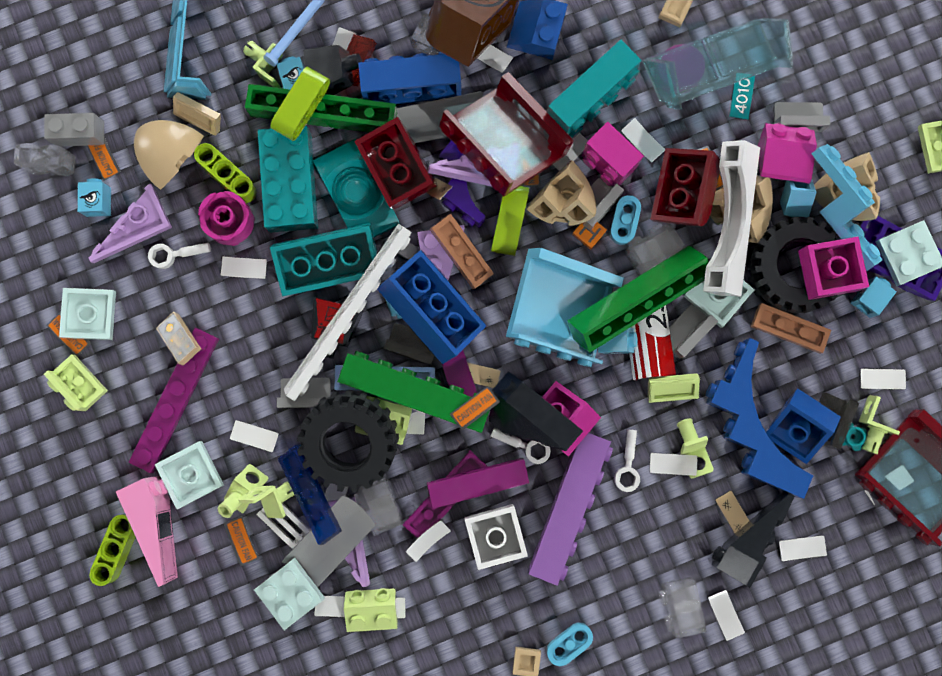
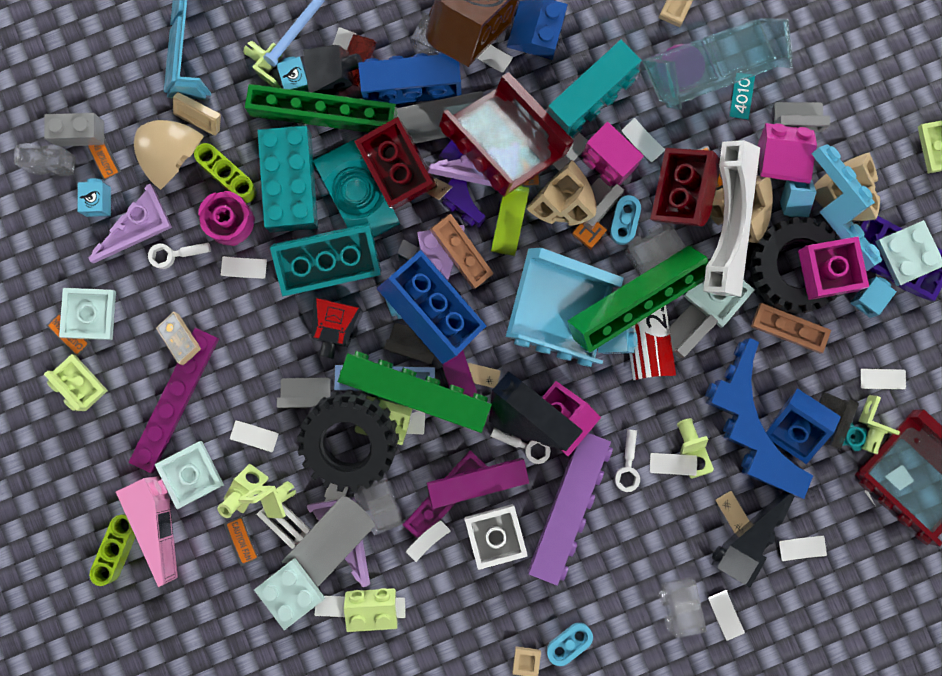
(300, 103): lime beam -> none
(309, 496): clear blue tile -> none
(342, 320): white plate -> none
(474, 408): orange sticker -> none
(673, 387): yellowish green tile -> none

